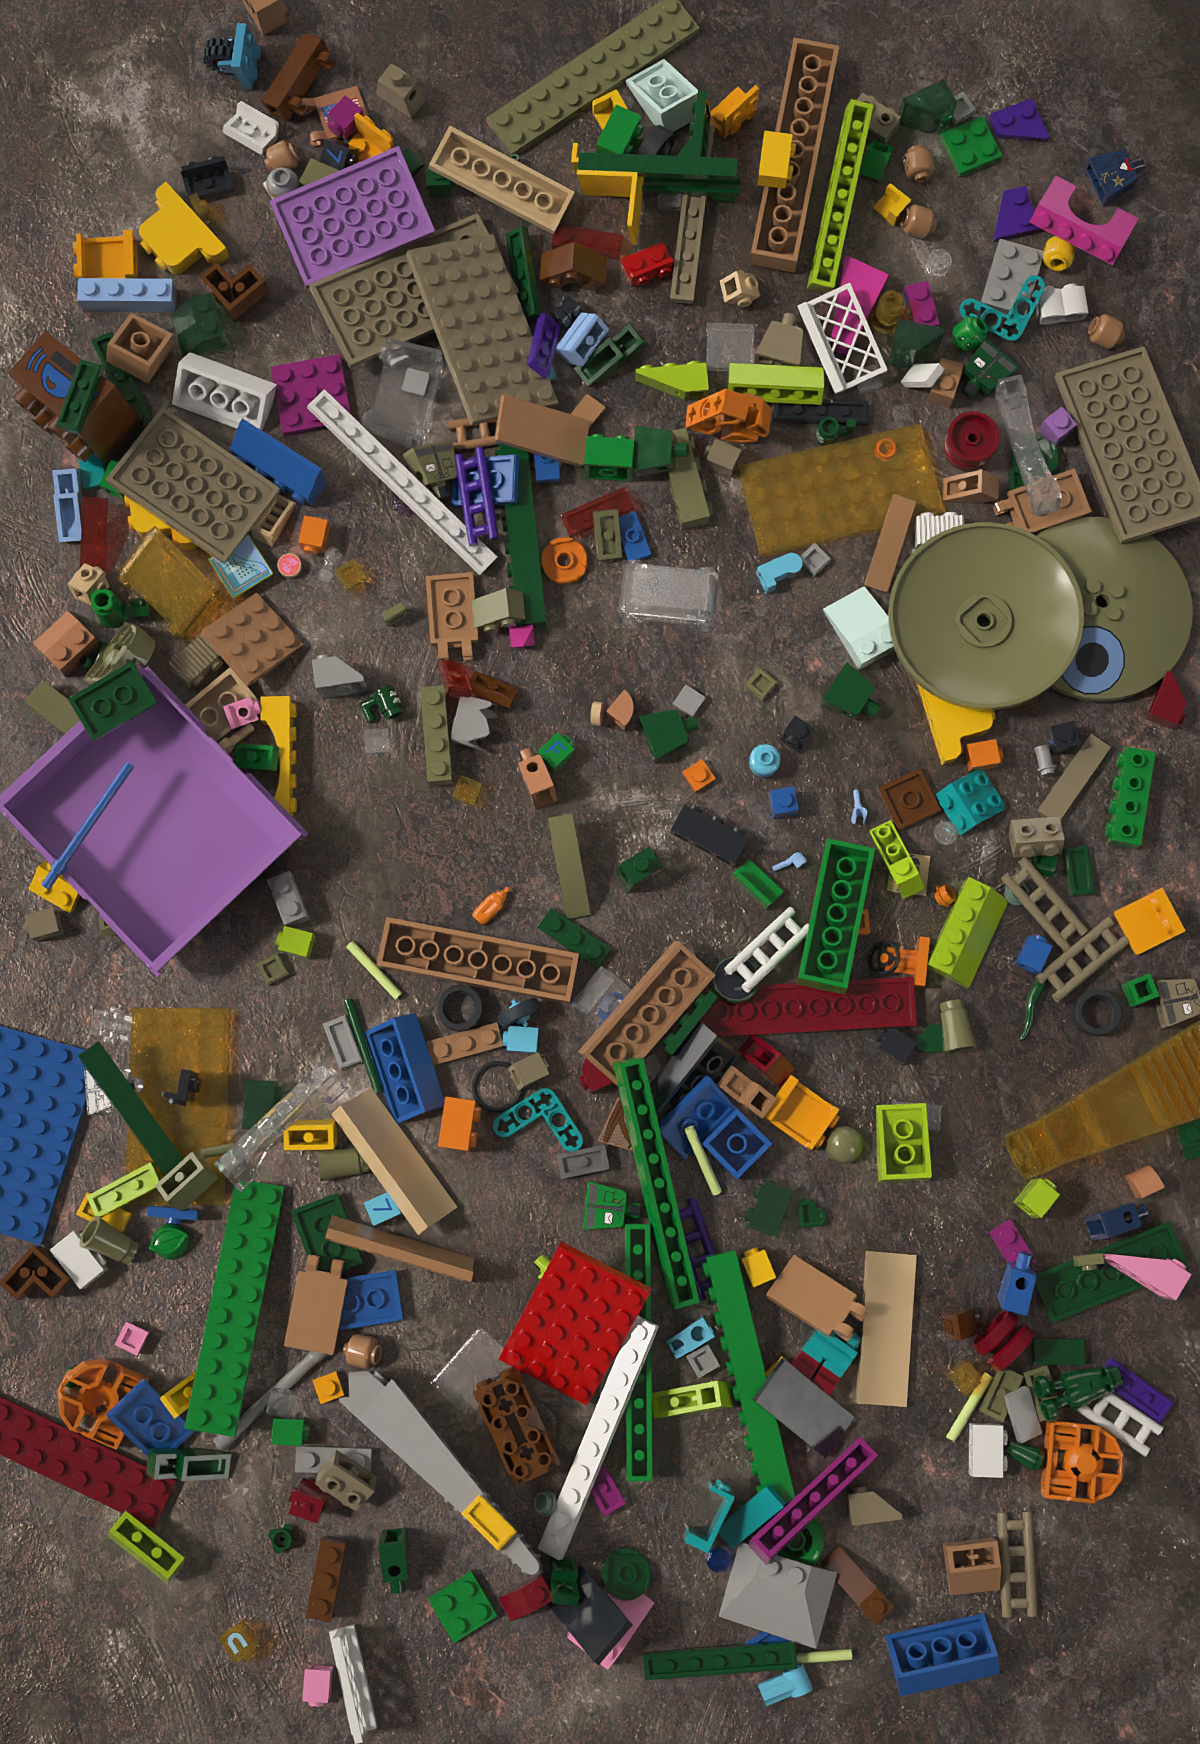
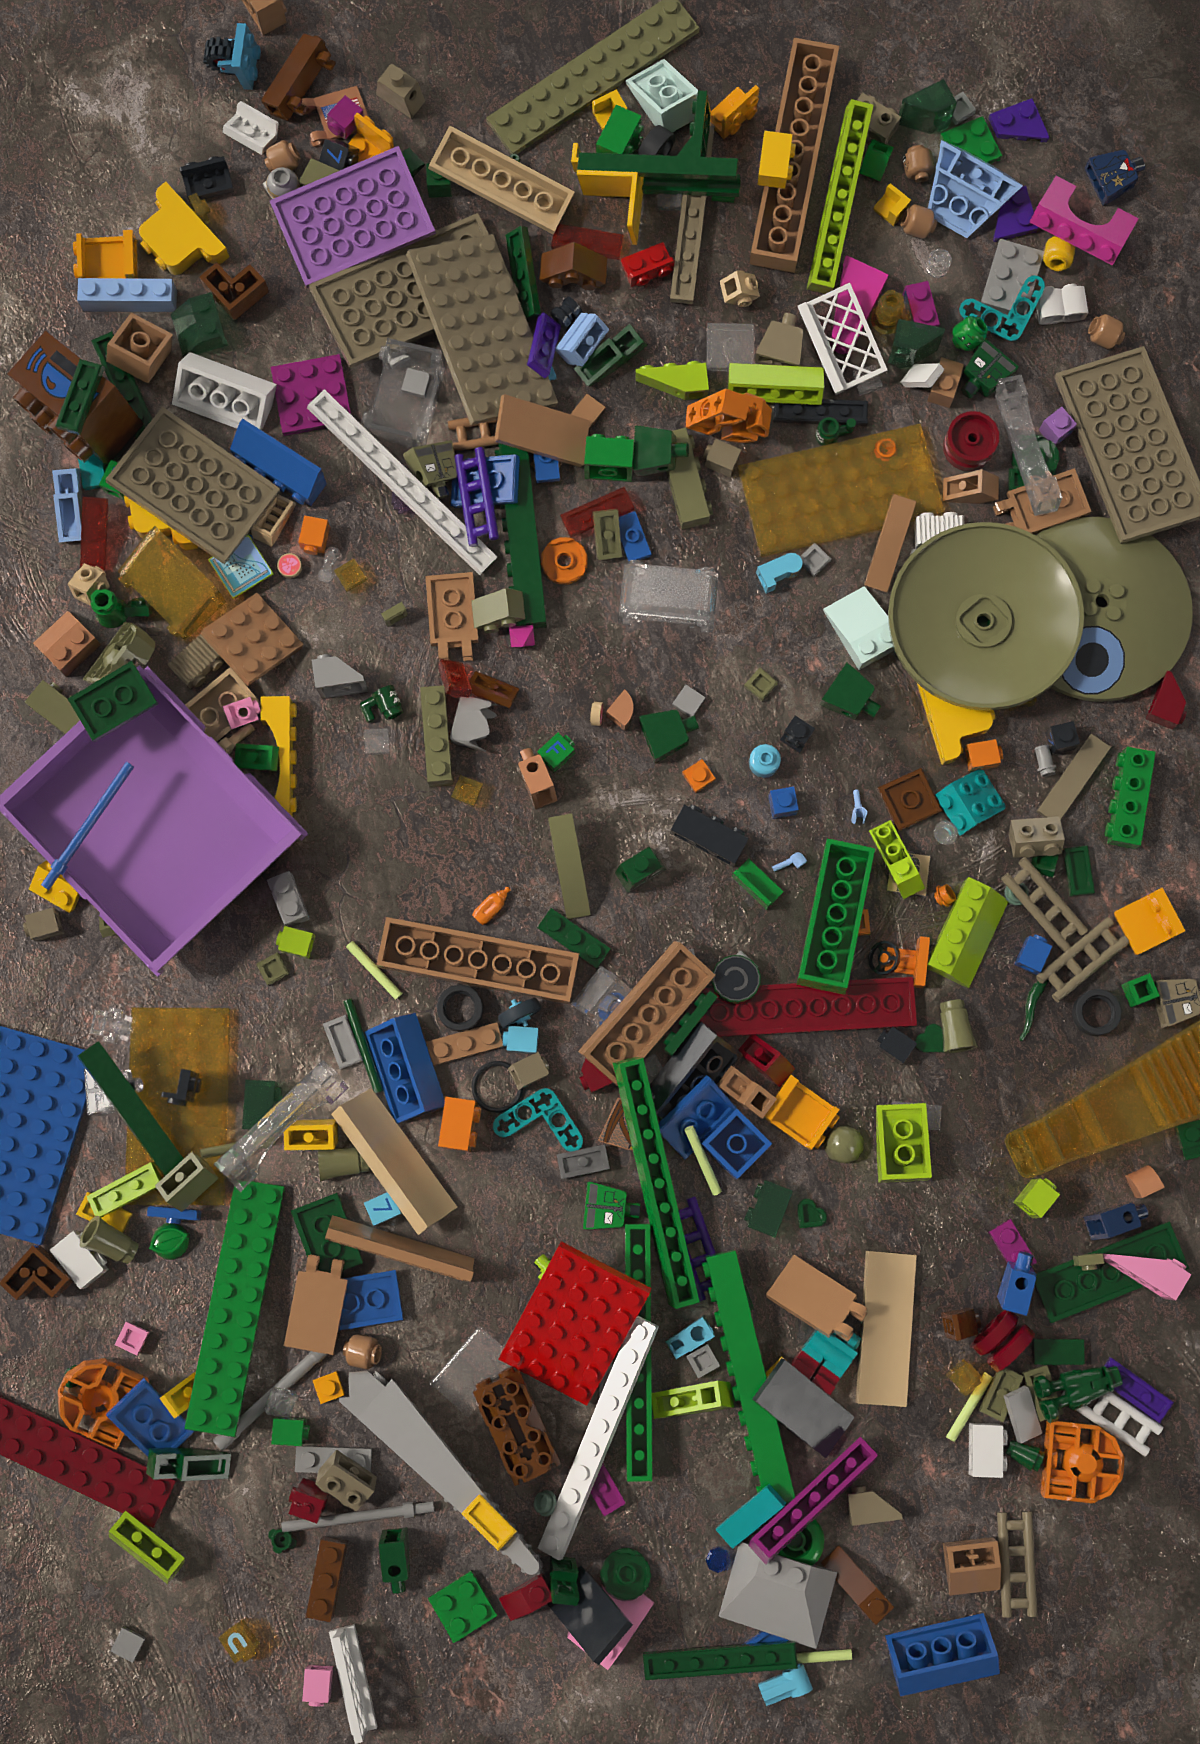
(87, 661): dark green arm -> none
(128, 1644): none -> light grey tile
(407, 1510): none -> light grey bar
(702, 1541): teal panel -> none
(754, 949): white bar -> none
(757, 1266): yellow brick -> none
(967, 190): none -> light blue wedge

